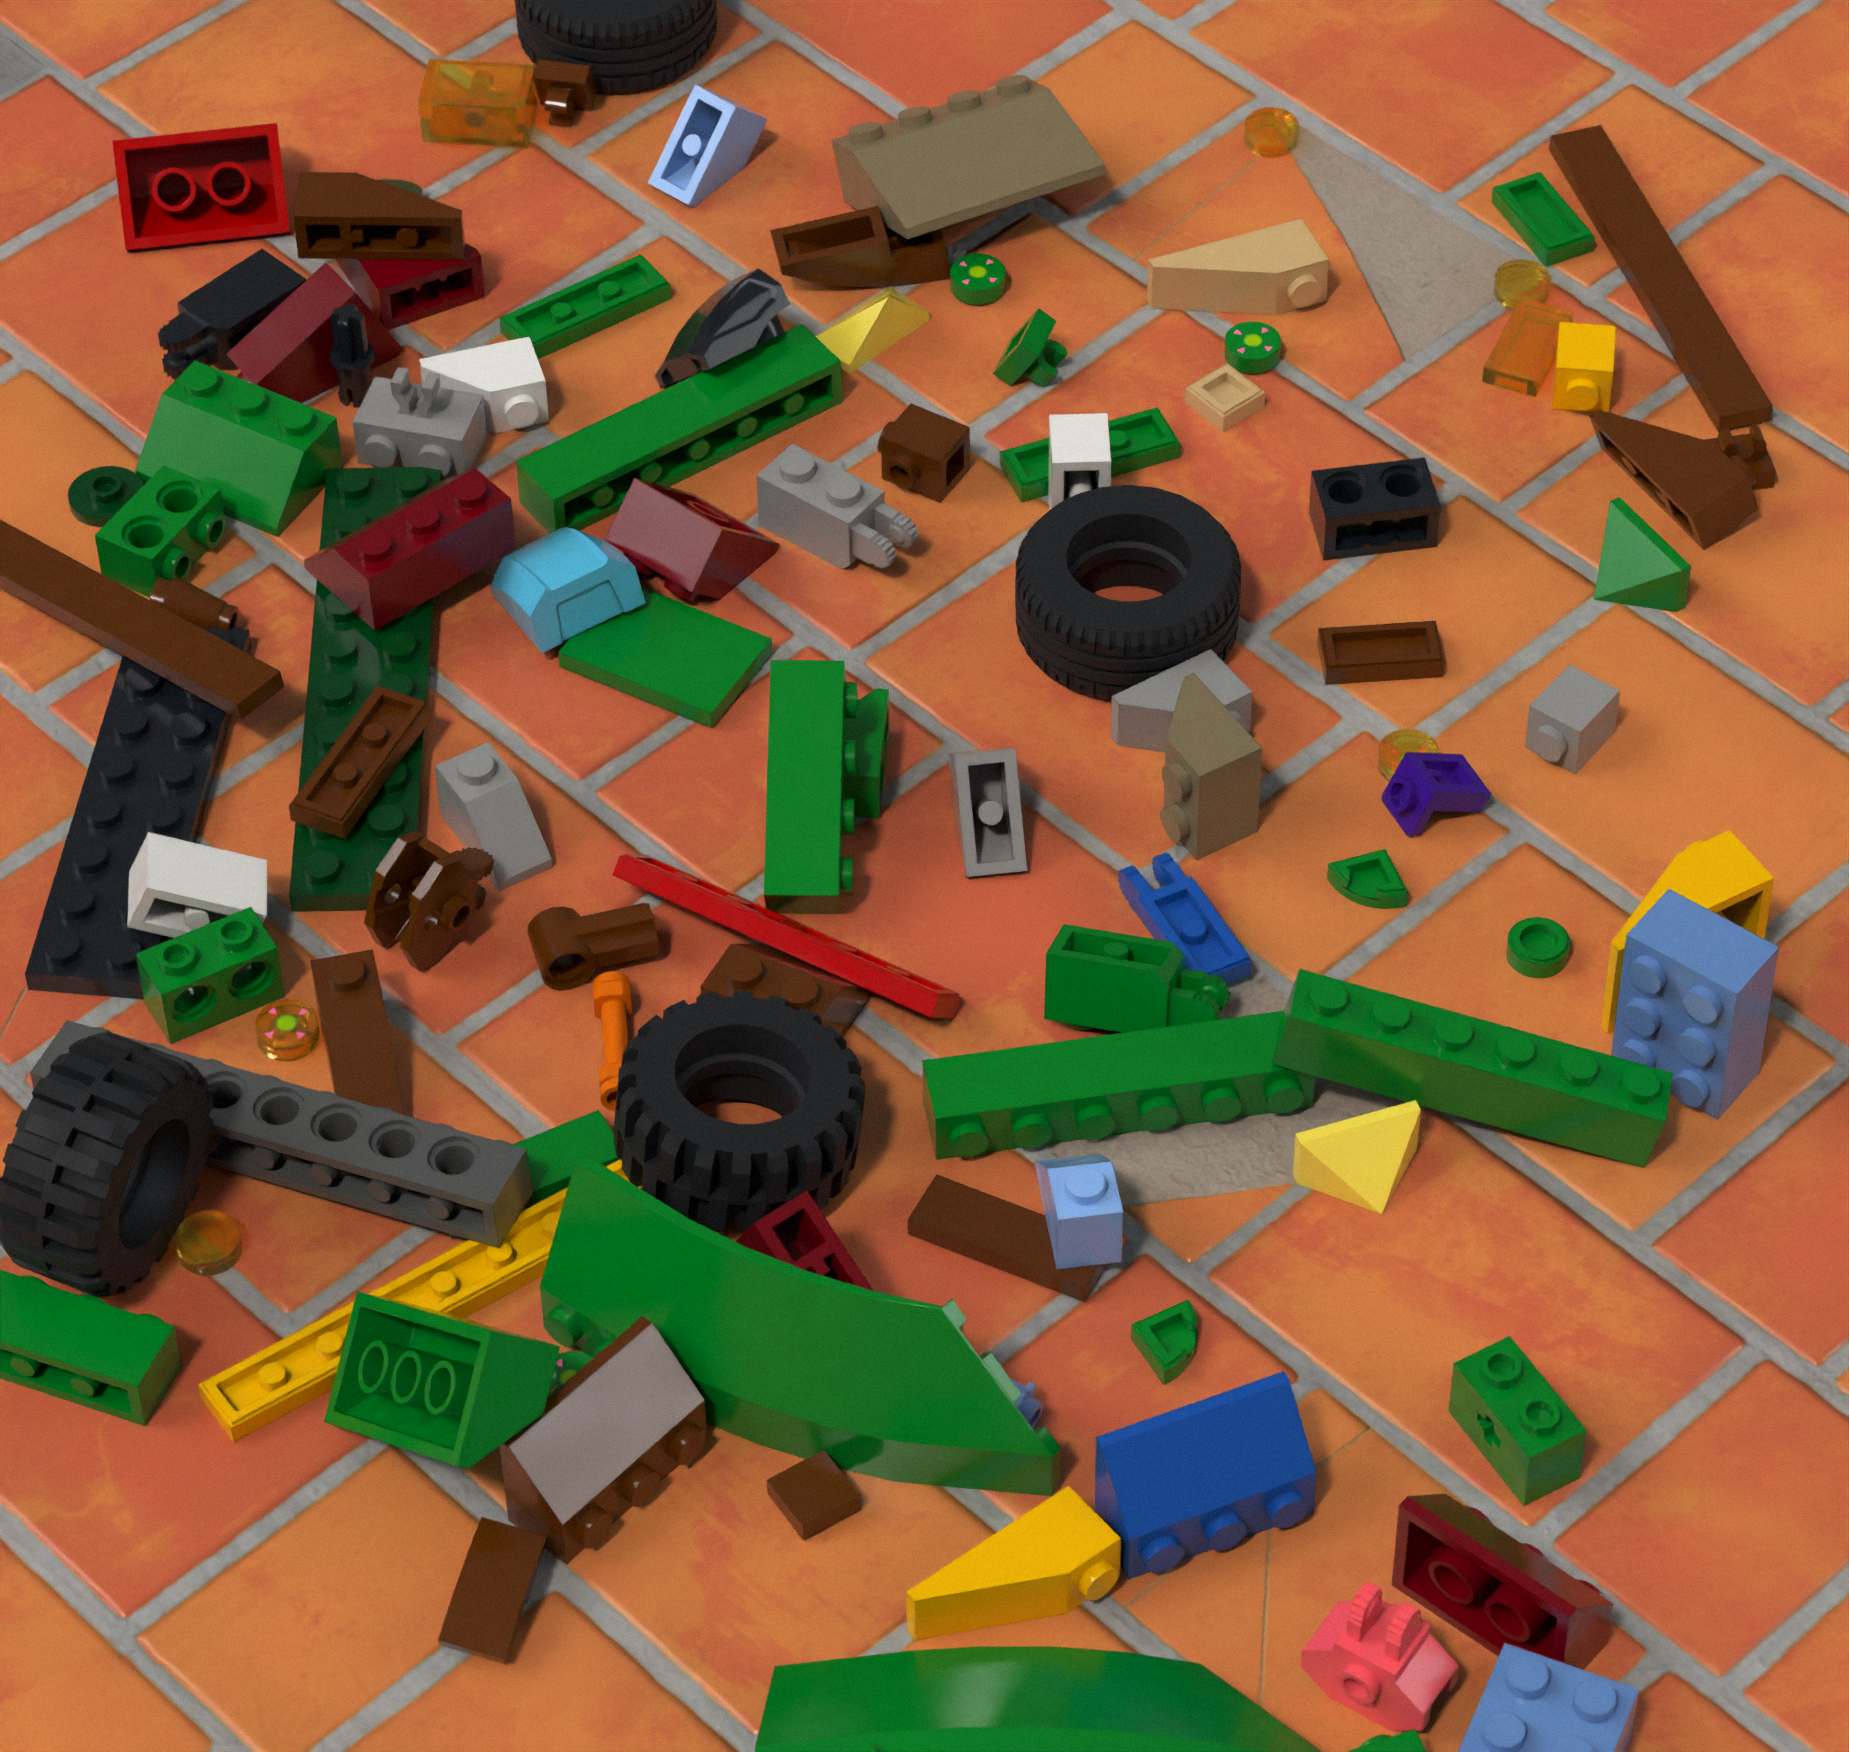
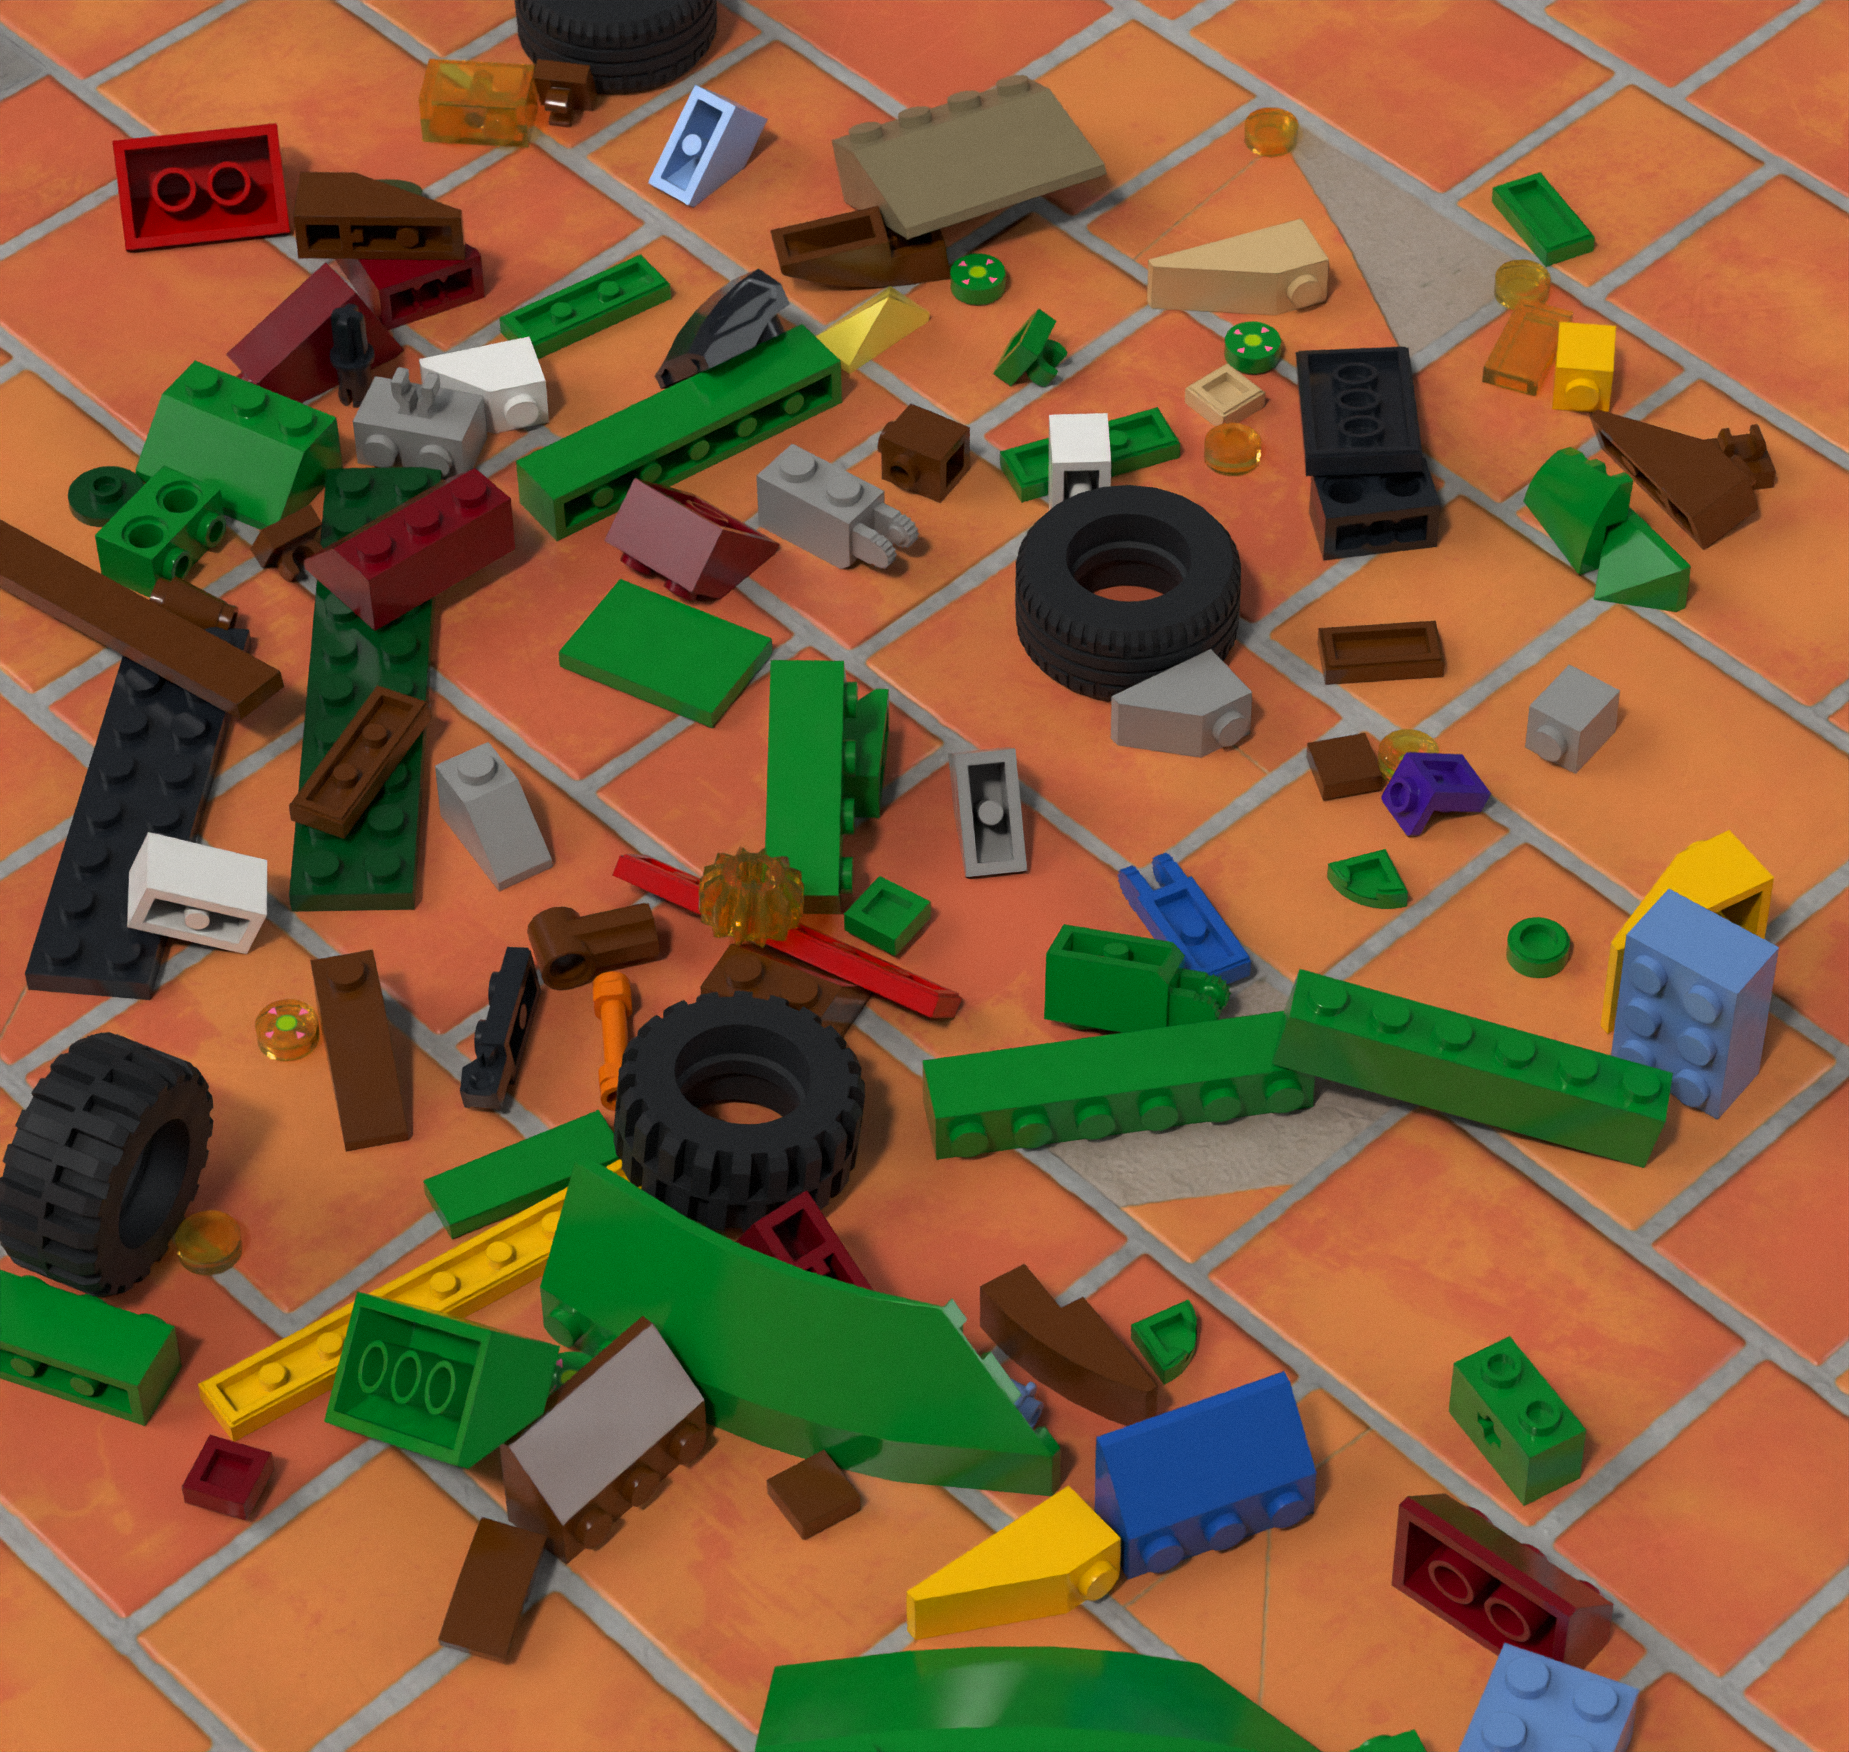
(210, 975): green brick -> none
(225, 312): black hinge -> none
(228, 1477): none -> dark red plate
(288, 537): none -> reddish brown tile
(351, 1150): dark grey brick -> none
(428, 899): reddish brown hinge -> none
(504, 1033): none -> black hinge
(565, 585): medium azure slope -> none
(751, 896): none -> clear yellow gear
(887, 915): none -> green plate
(996, 1235): reddish brown tile -> none
(1066, 1348): none -> reddish brown slope
(1081, 1210): light blue slope -> none
(1209, 774): dark tan slope -> none
(1232, 449): none -> clear yellow tile
(1344, 766): none -> reddish brown tile
(1358, 411): none -> black tile
(1359, 1156): light yellow slope -> none
(1380, 1660): coral hinge -> none
(1576, 503): none -> green slope
(1660, 279): reddish brown tile -> none

